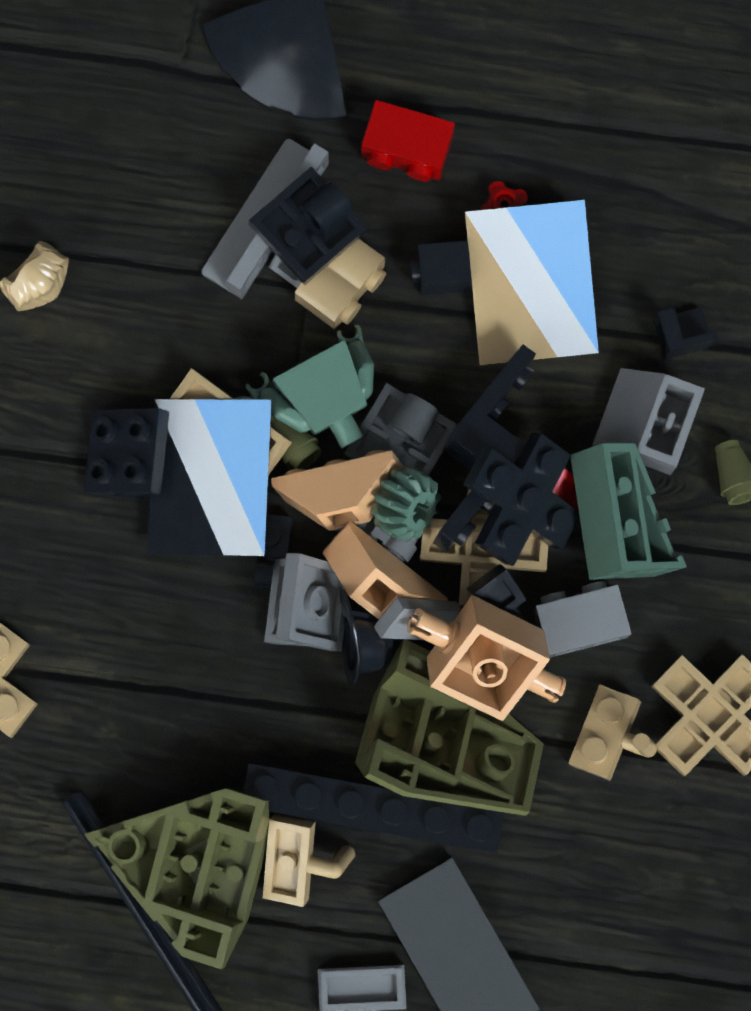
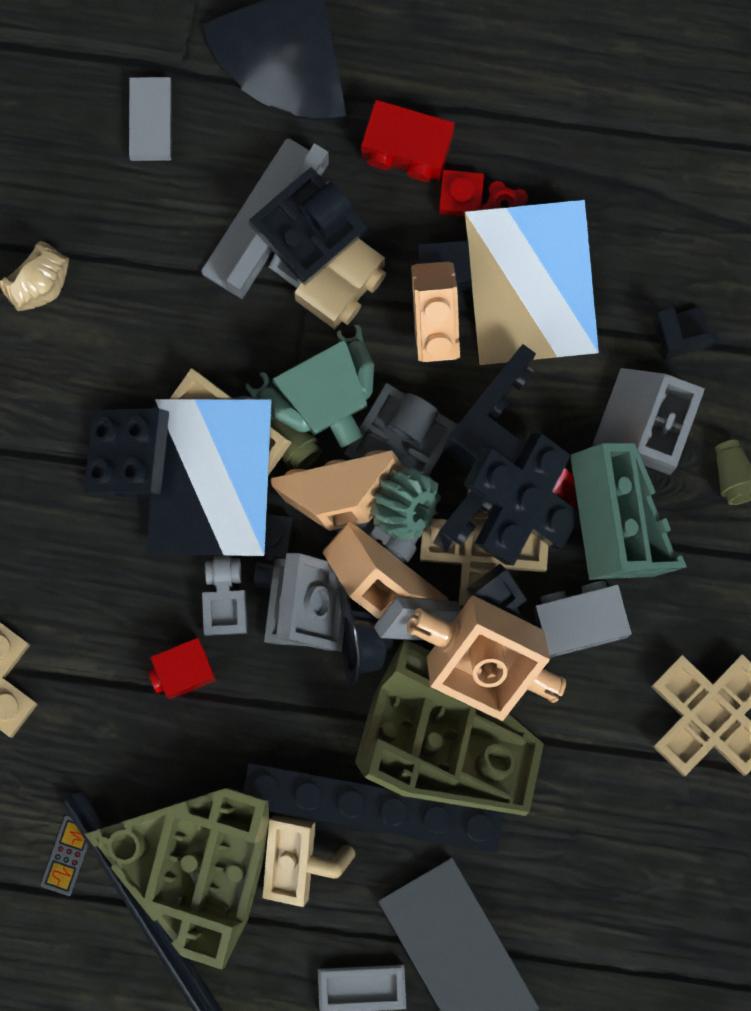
(65, 859): none -> sticker
(150, 118): none -> light grey tile
(181, 669): none -> red brick
(226, 609): none -> light grey plate
(435, 311): none -> light nougat brick
(460, 192): none -> red plate
(607, 734): tan plate -> none

